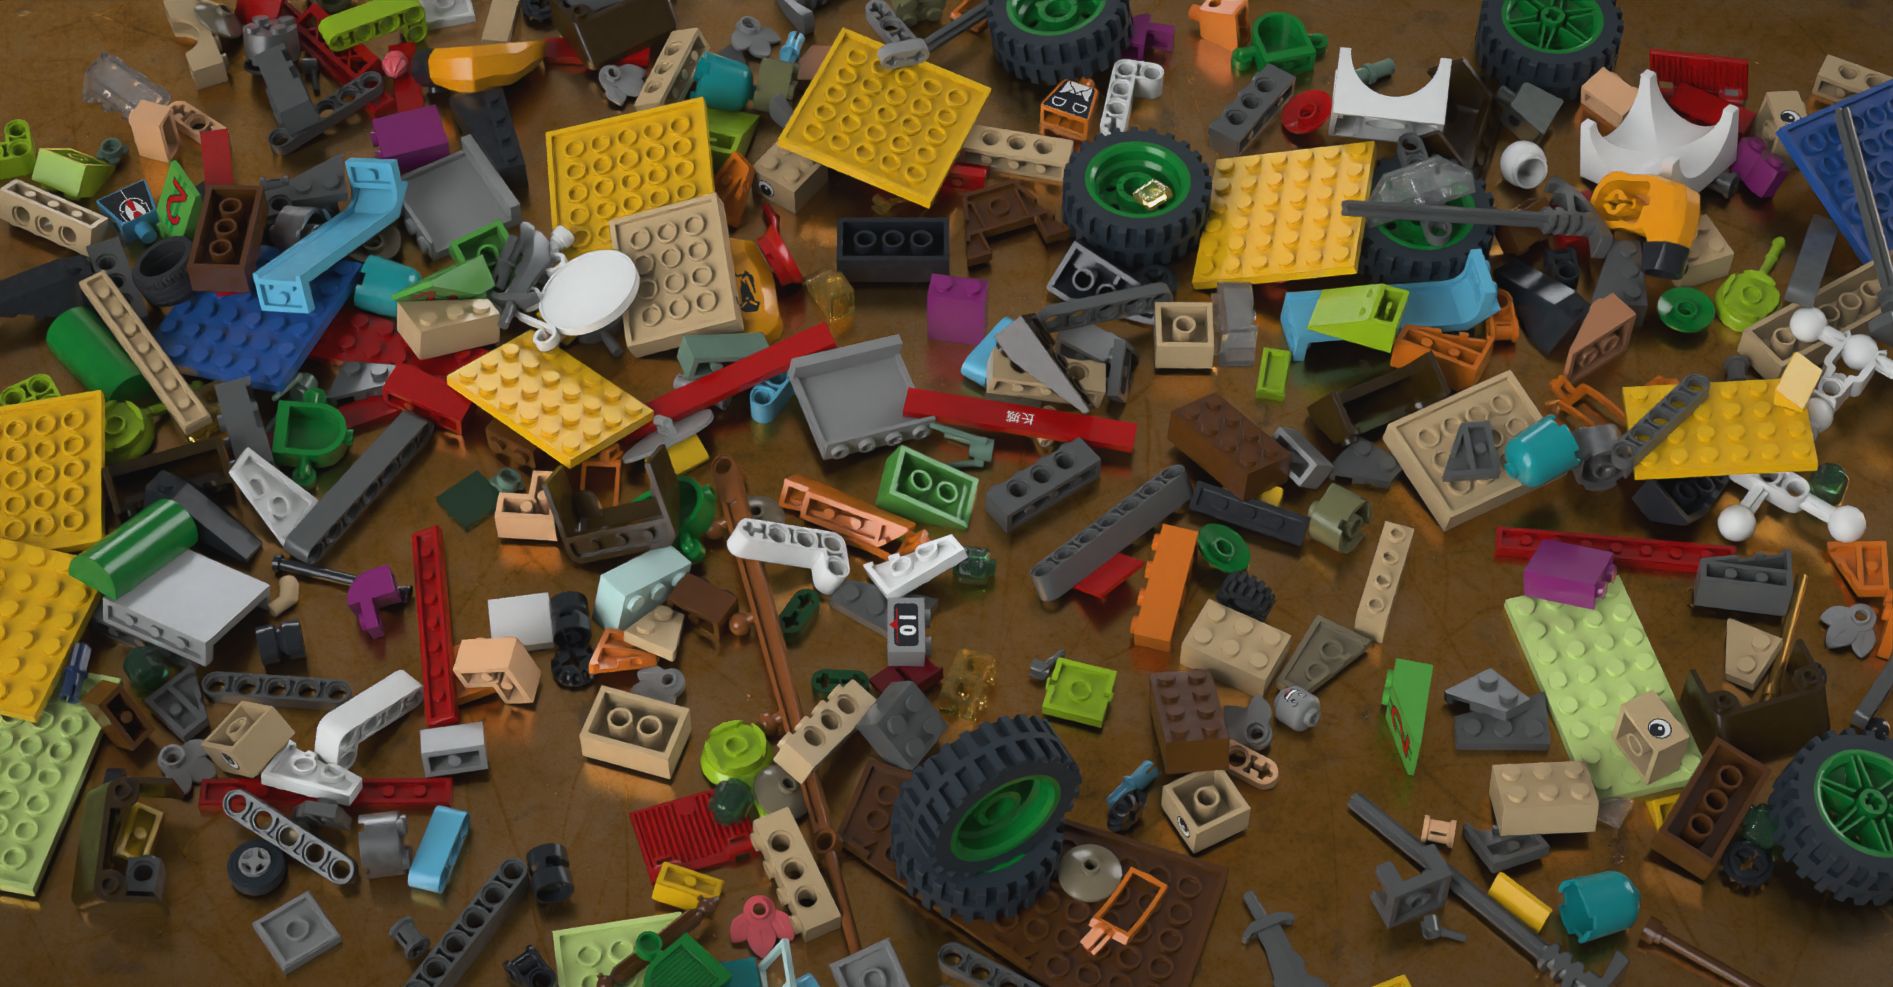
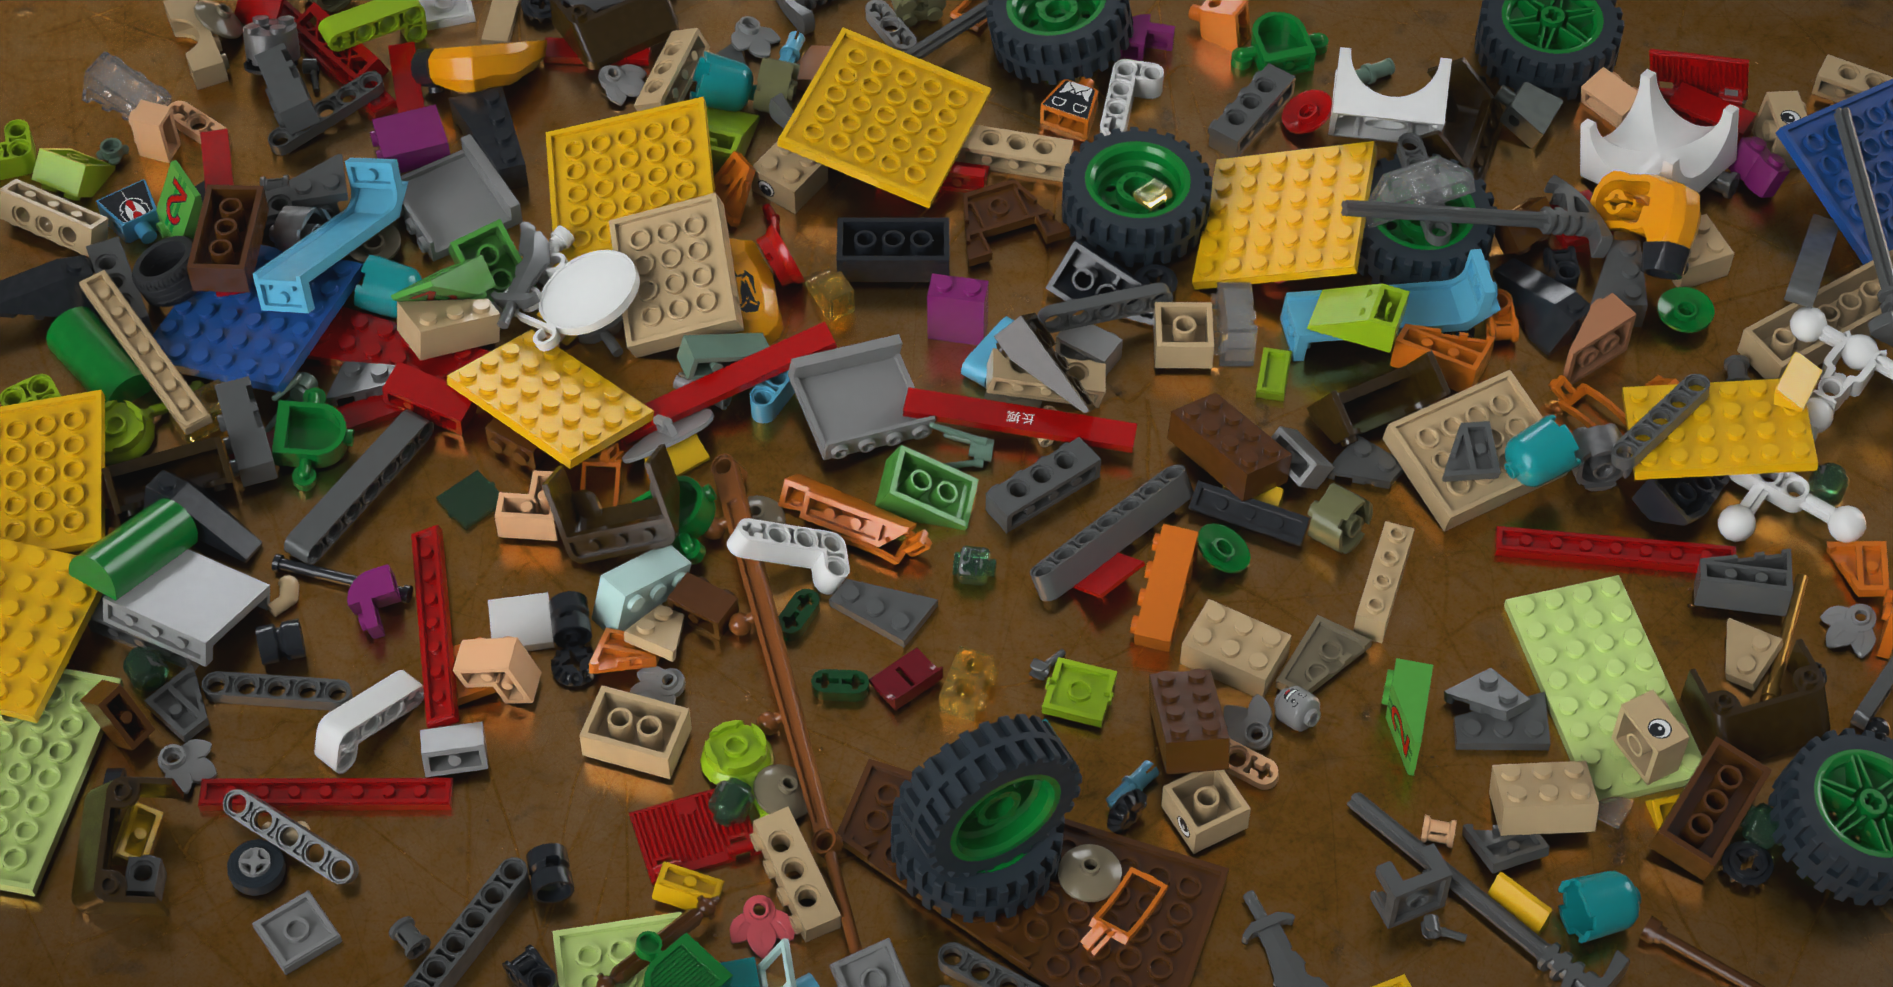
(75, 673): dark blue axle -> none
(248, 739): tan brick -> none
(271, 493): white wing -> none
(307, 775): white wing -> none
(322, 813): dark grey wing -> none
(383, 844): flat silver brick -> none
(395, 64): coral plate -> none
(439, 849): medium azure beam -> none
(506, 262): dark grey axle -> none
(507, 480): sand green plate -> none
(824, 732): tan brick -> none
(883, 206): clear yellow hand -> none
(902, 725): dark grey brick -> none
(903, 53): light grey beam -> none
(906, 632): light grey brick -> none
(912, 570): white wing -> none
(1120, 376): dark grey wing -> none
(1246, 595): black tyre -> none
(1524, 164): white piece -> none
(1569, 574): magenta brick -> none
(1750, 295): lime piece -> none

